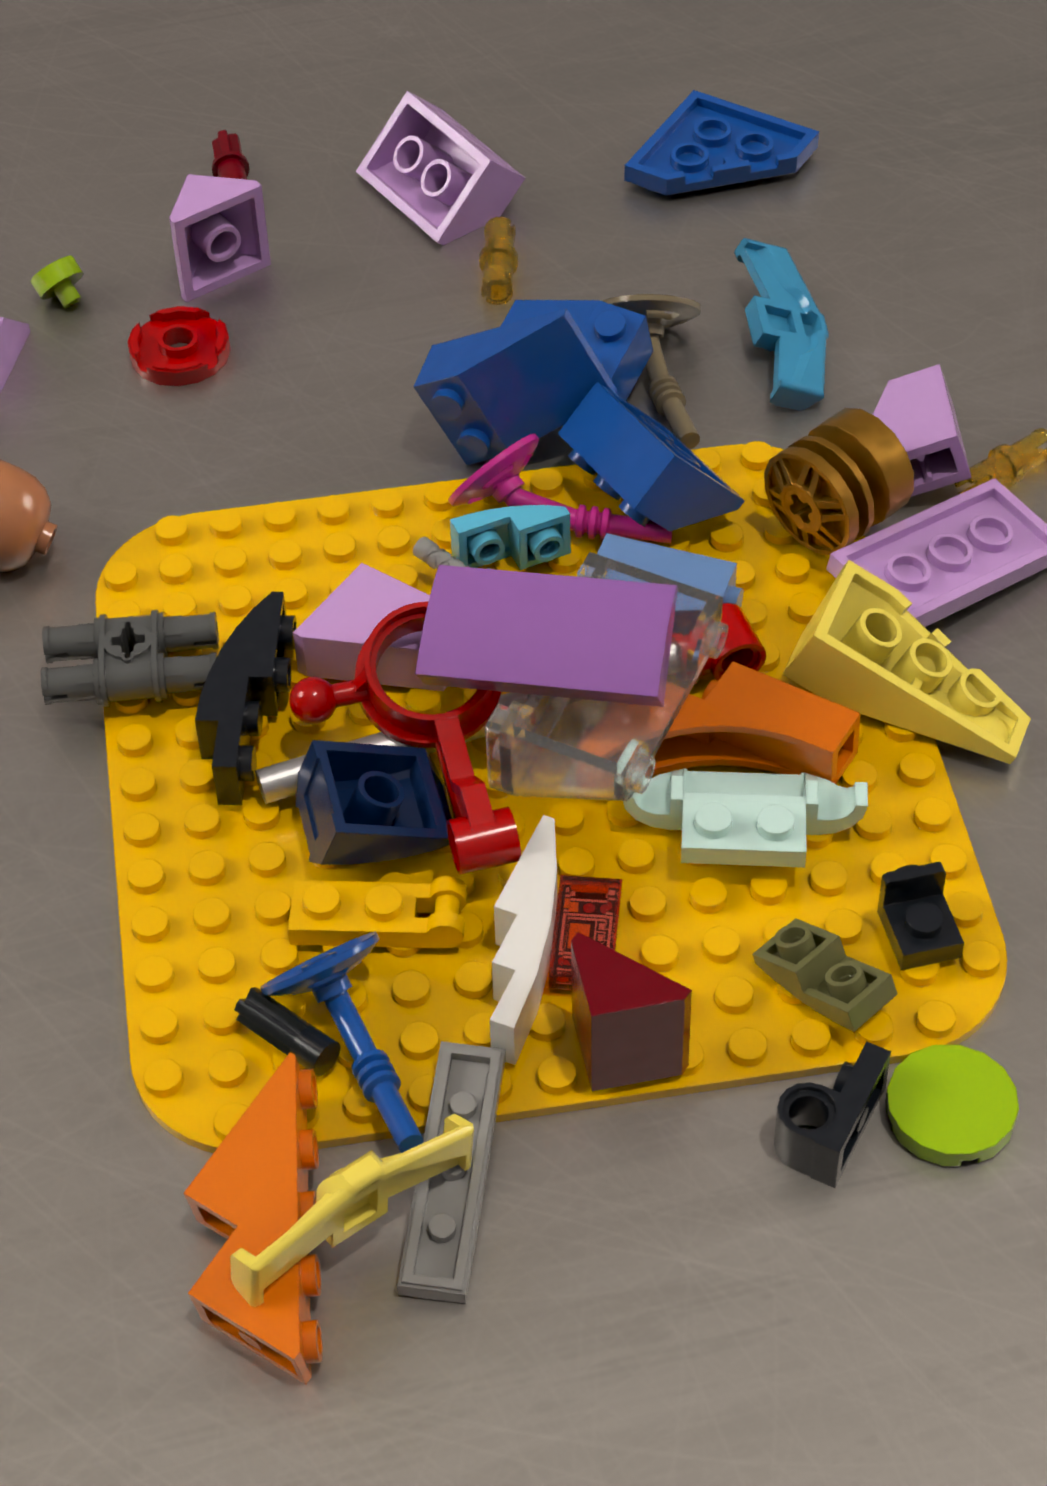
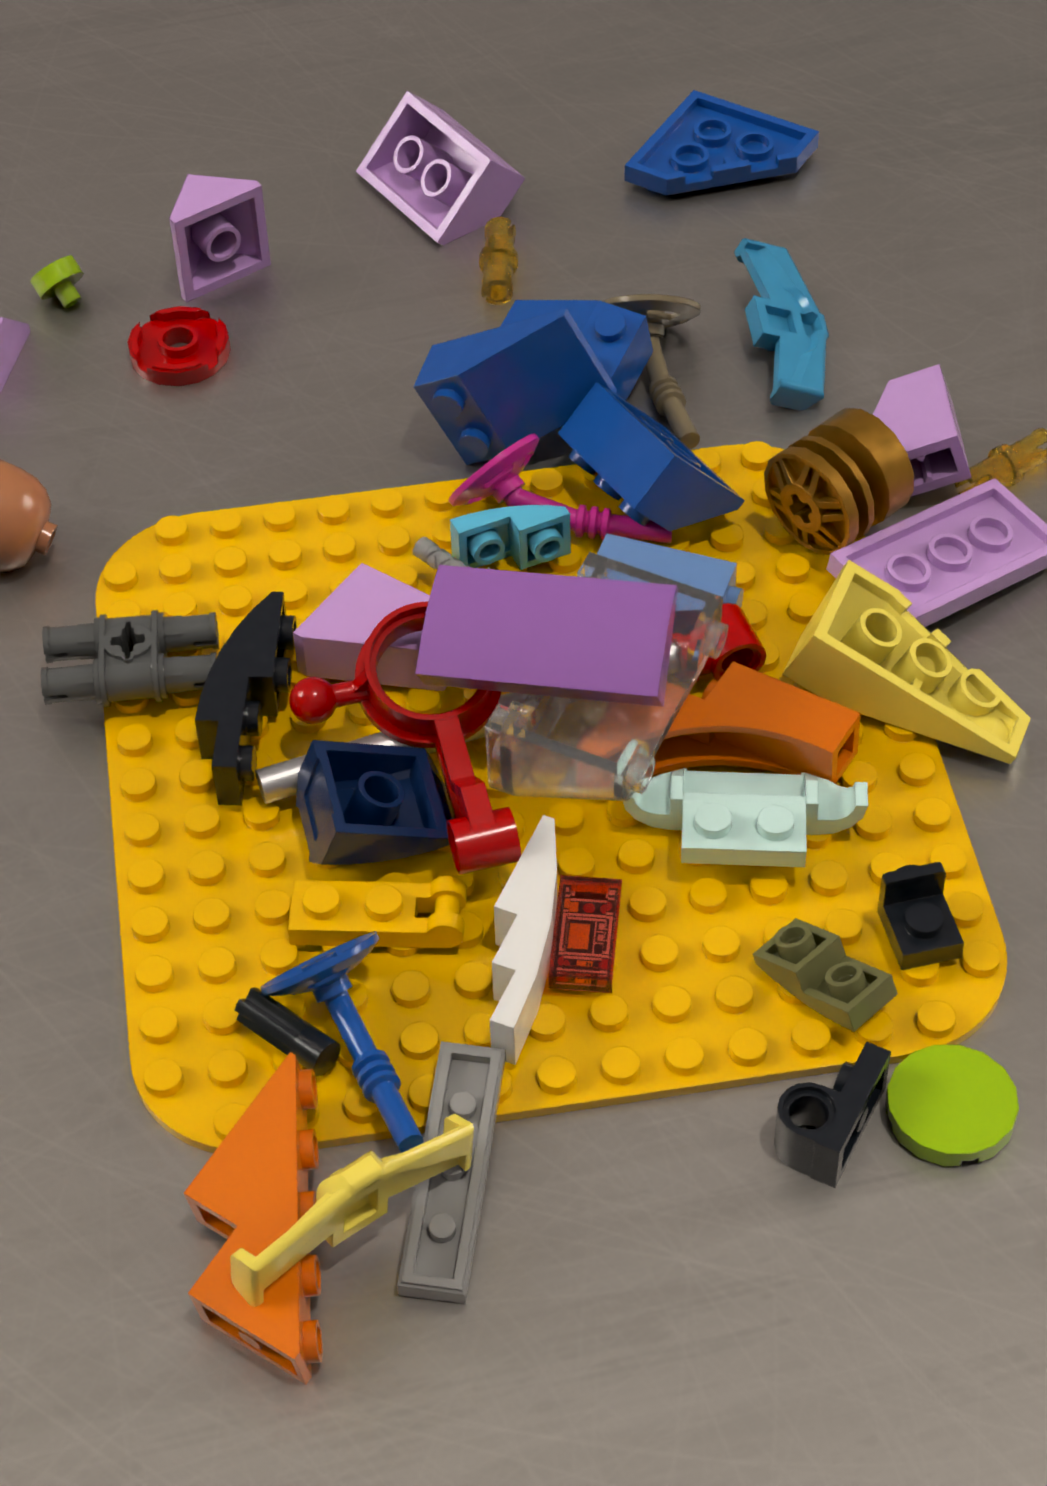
(228, 157): dark red axle -> none
(626, 1017): dark red slope -> none

